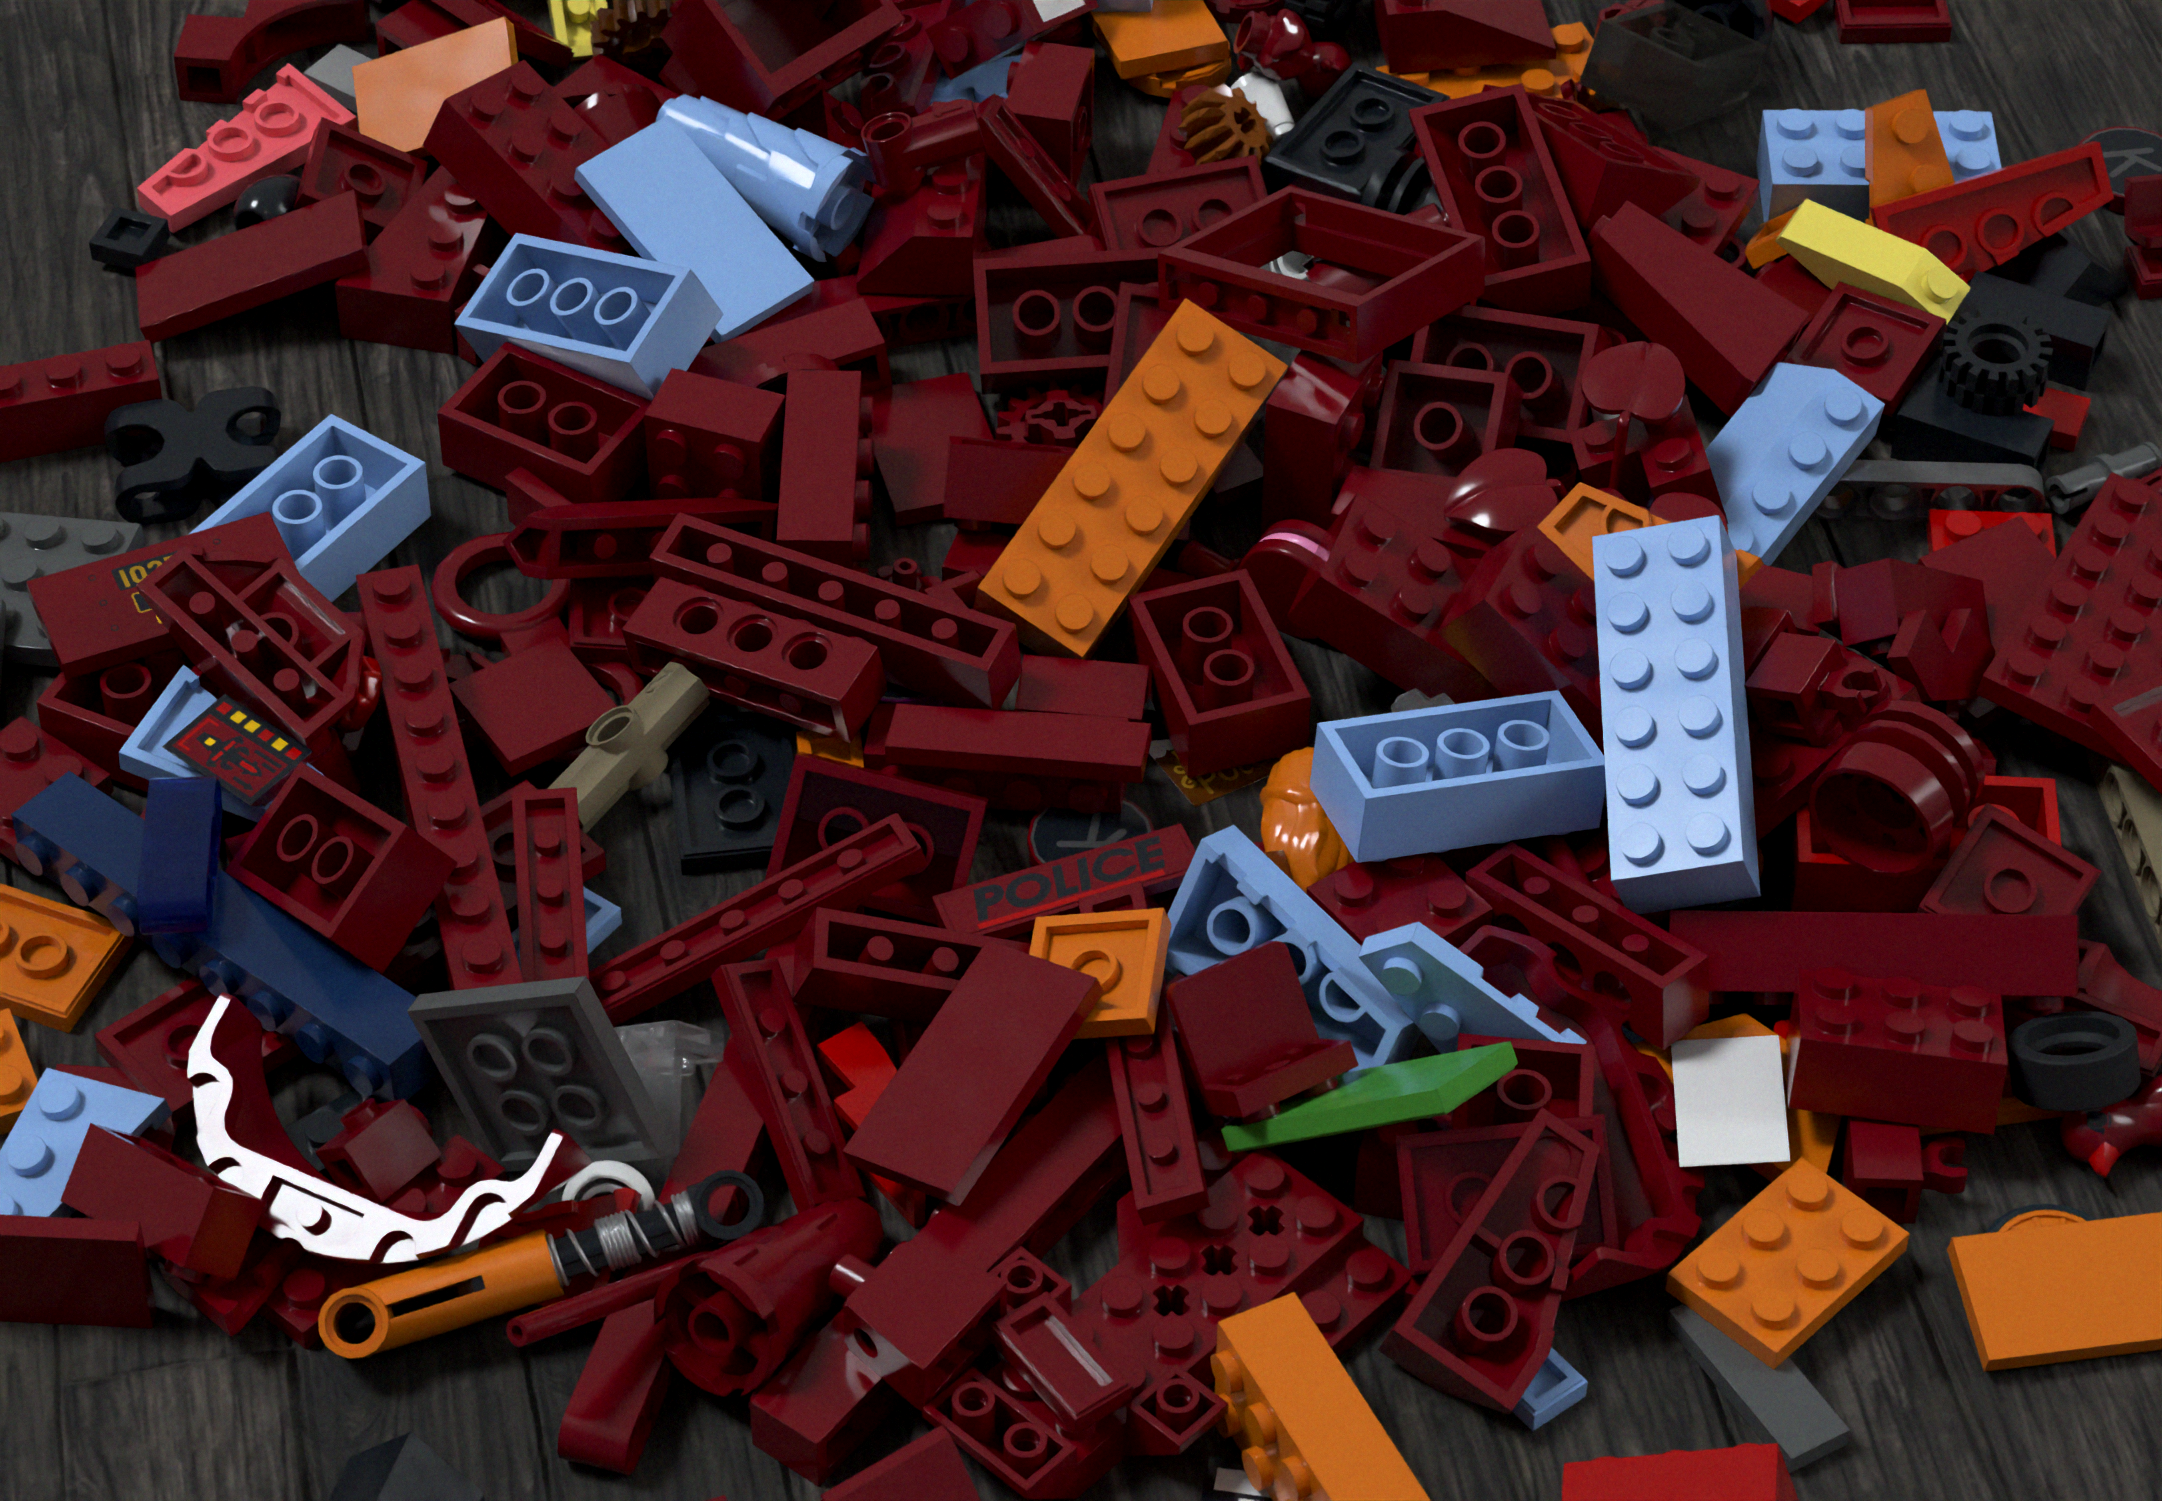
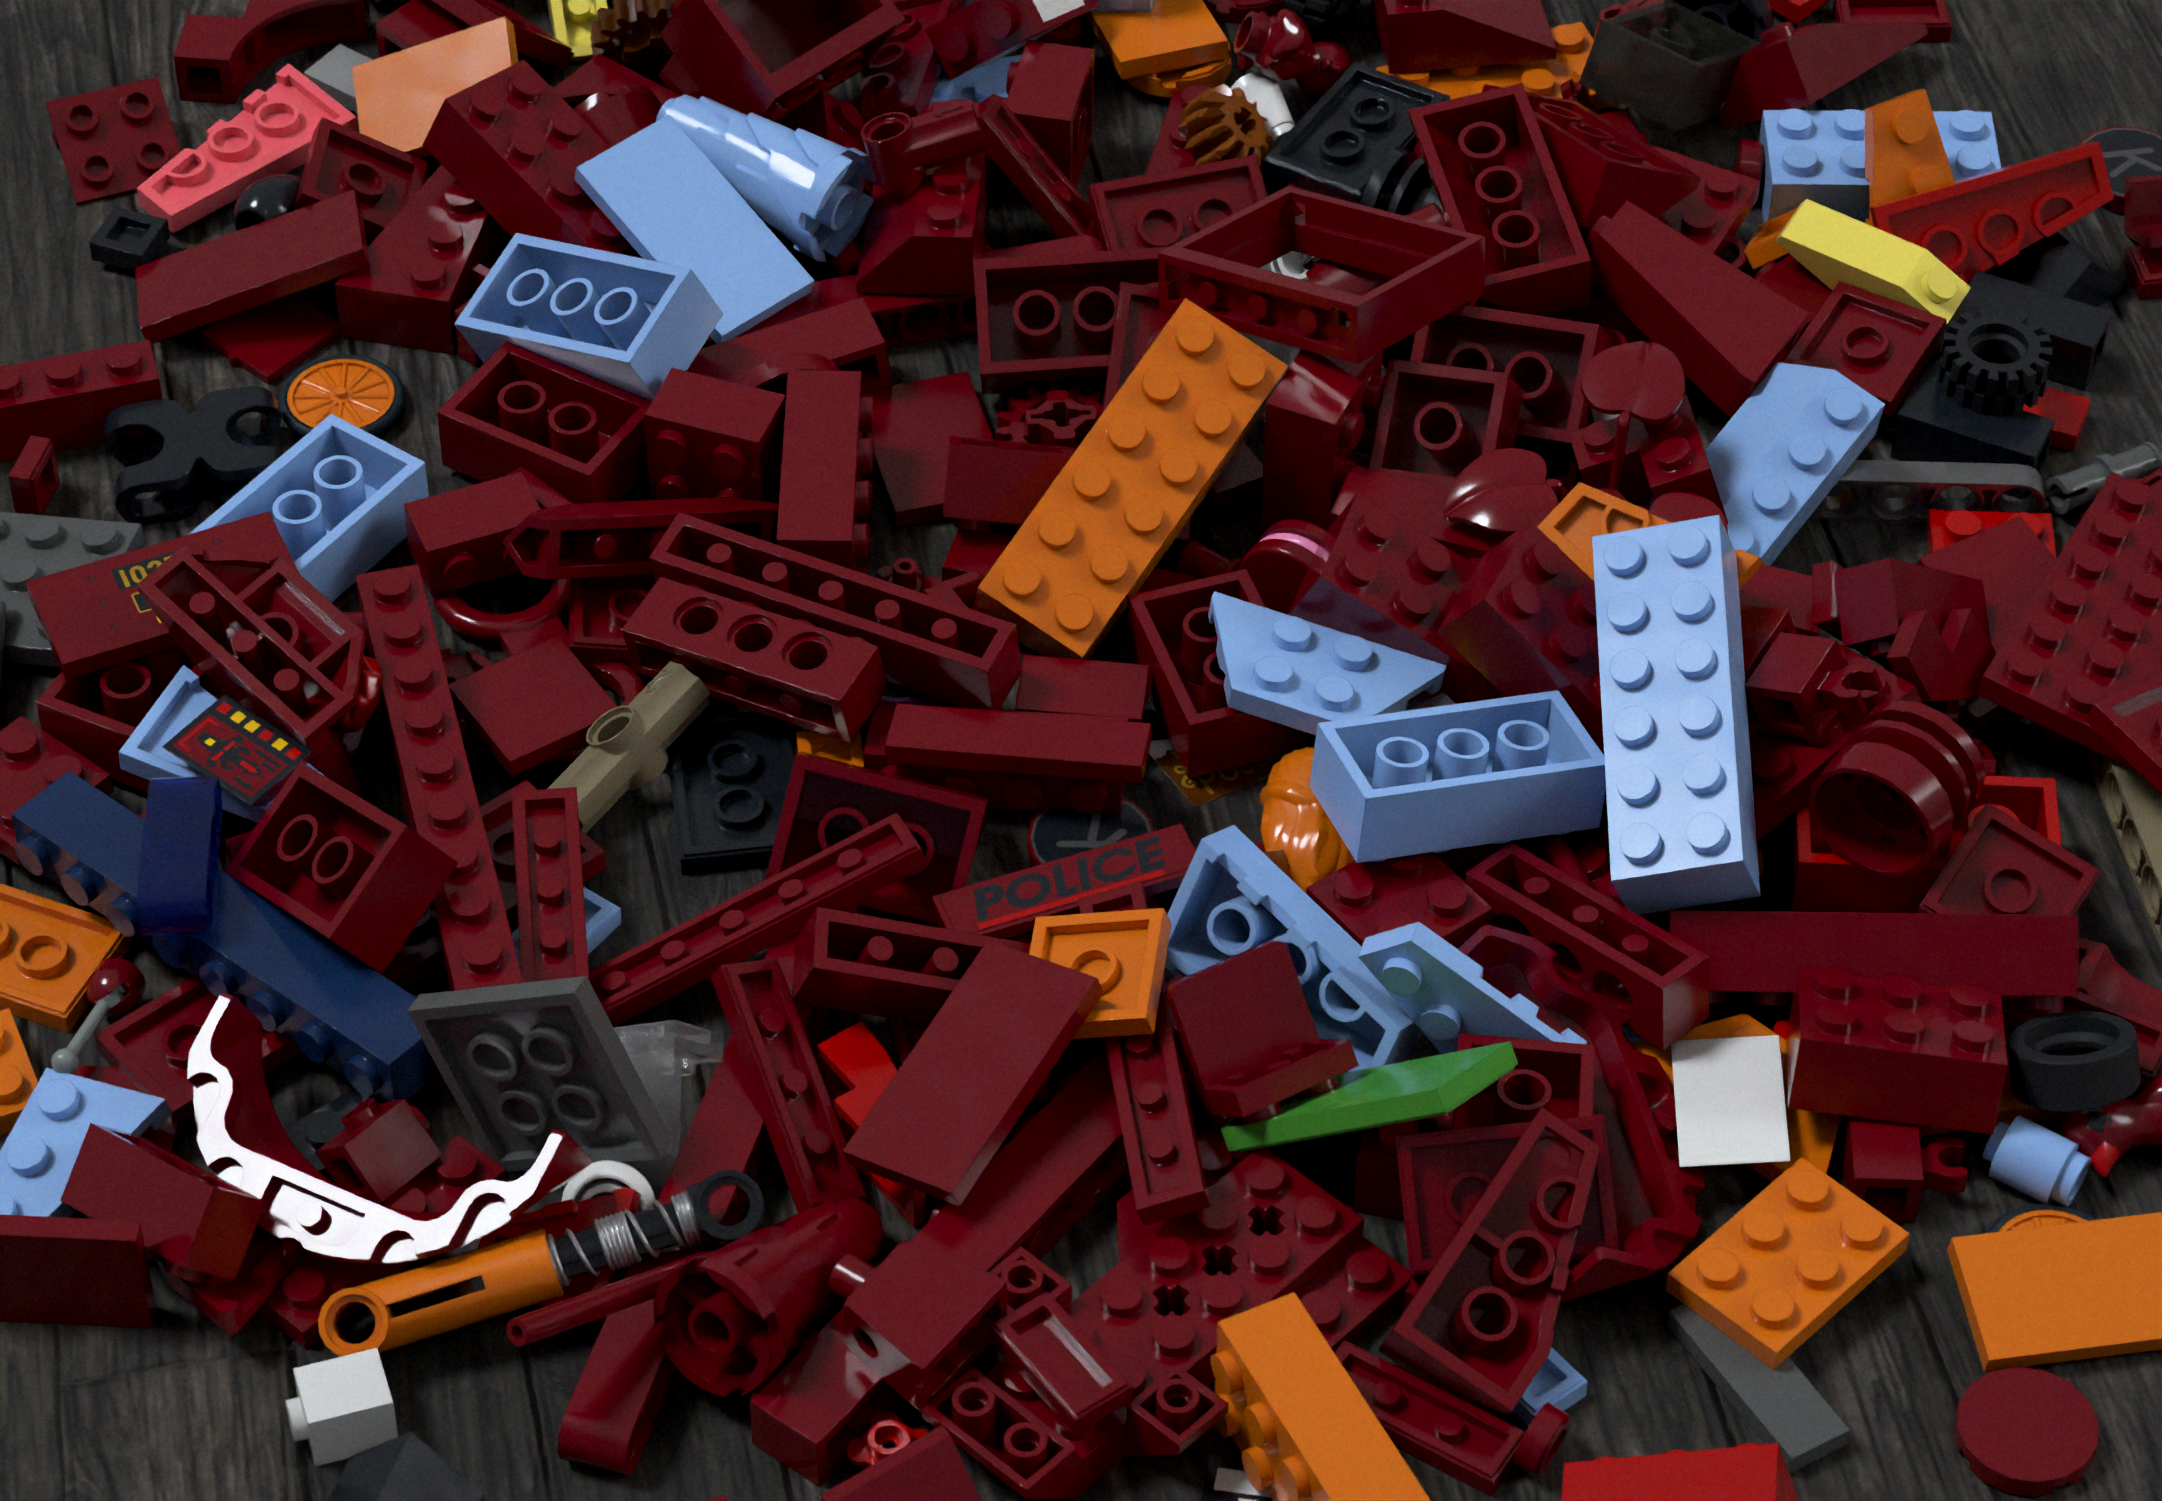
(34, 476): none -> dark red tile
(107, 1001): none -> hinge
(113, 138): none -> dark red hinge
(273, 336): none -> dark red piece
(342, 1406): none -> white brick
(345, 386): none -> orange wheel
(461, 532): none -> dark red brick
(883, 1431): none -> red plate
(1310, 672): none -> light blue wing
(1433, 1422): none -> dark red tile
(1542, 1440): none -> dark red tile
(1749, 158): none -> dark red tile
(1808, 63): none -> dark red wedge
(2026, 1431): none -> dark red tile
(2036, 1161): none -> light blue brick

